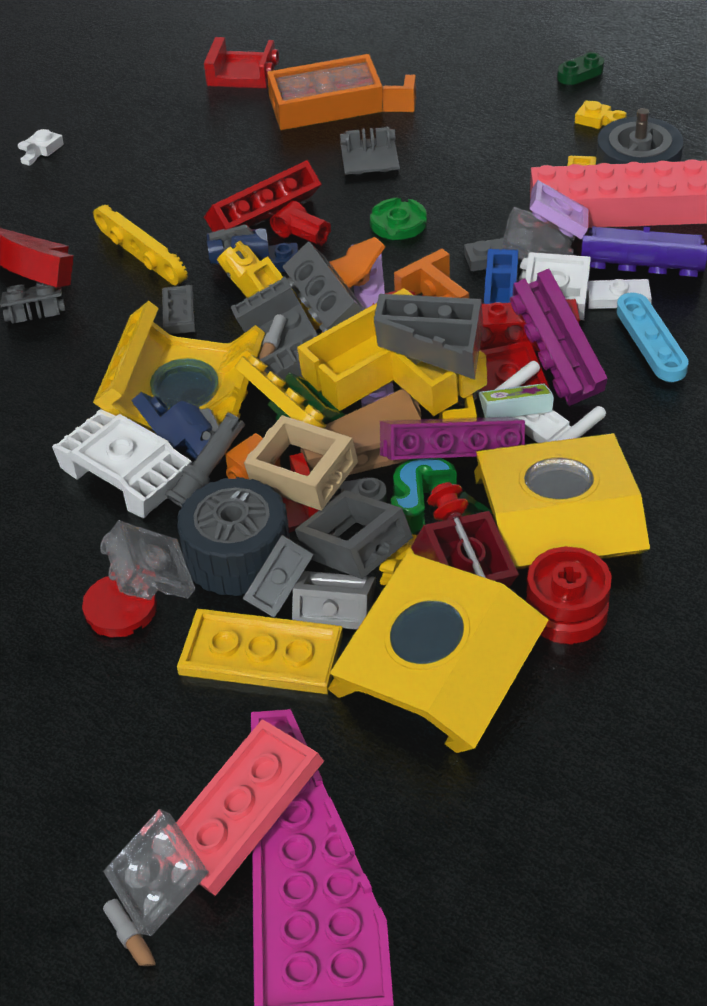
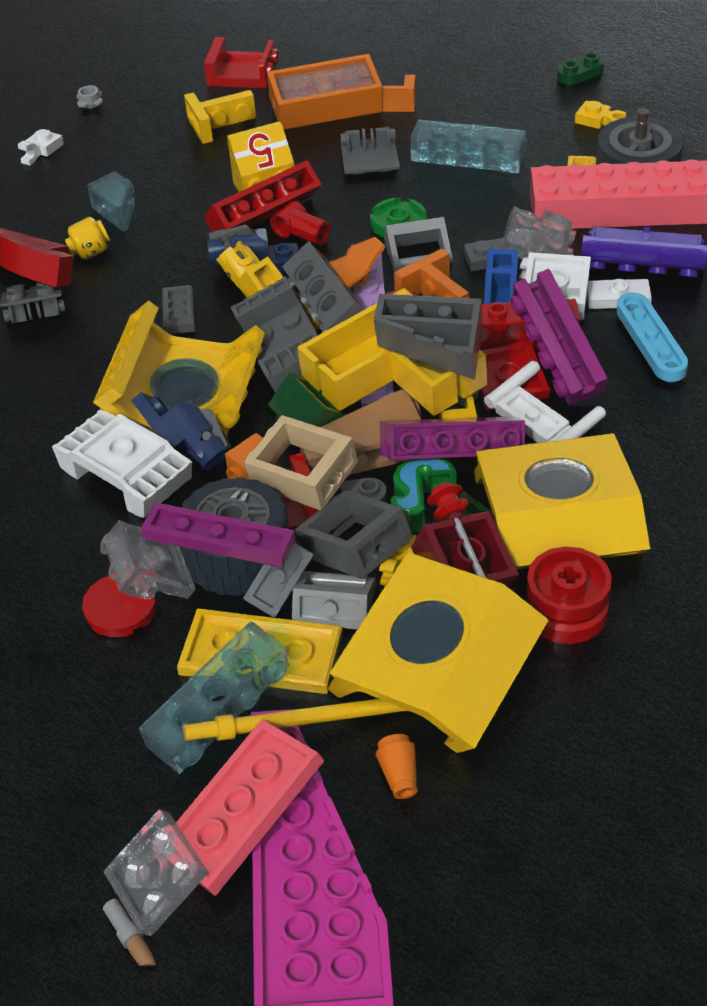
(87, 238): none -> yellow head
(89, 97): none -> light grey plate
(113, 199): none -> clear light blue slope
(140, 244): yellow piece -> none
(198, 473): dark grey pin -> none
(218, 112): none -> yellow bracket
(218, 534): none -> magenta plate
(218, 677): none -> clear light blue brick
(226, 727): none -> yellow bar
(258, 154): none -> yellow slope
(272, 387): yellow plate -> none
(273, 338): light grey piece -> none
(398, 764): none -> orange cone
(415, 233): none -> light grey tile
(468, 145): none -> clear light blue brick
(517, 401): light aqua slope -> none
(559, 209): lavender plate -> none

